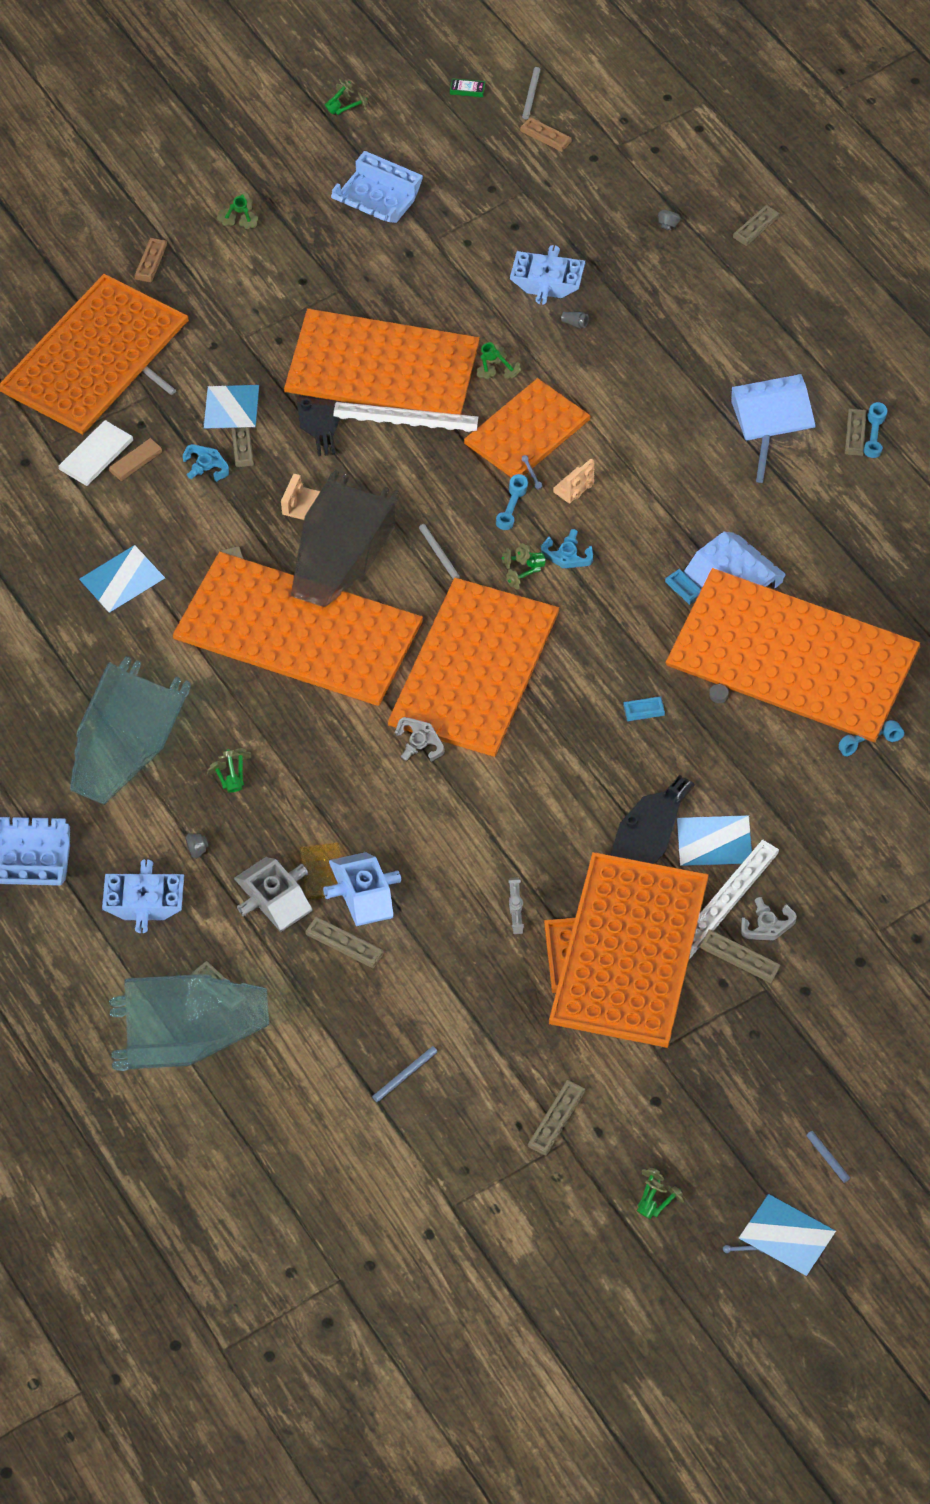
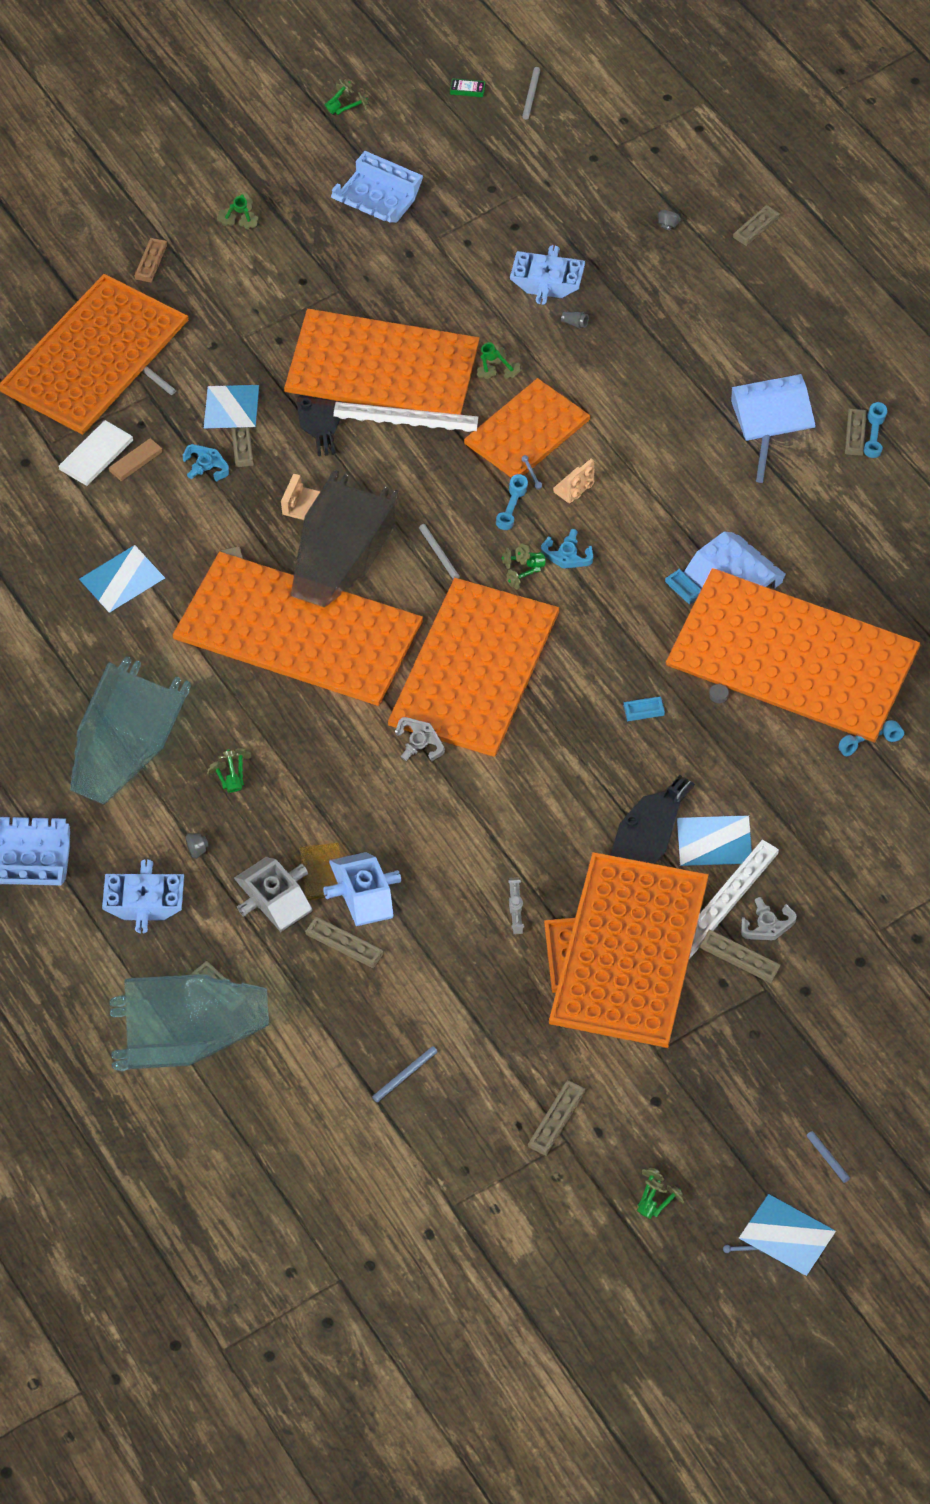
(545, 134): medium nougat tile -> none

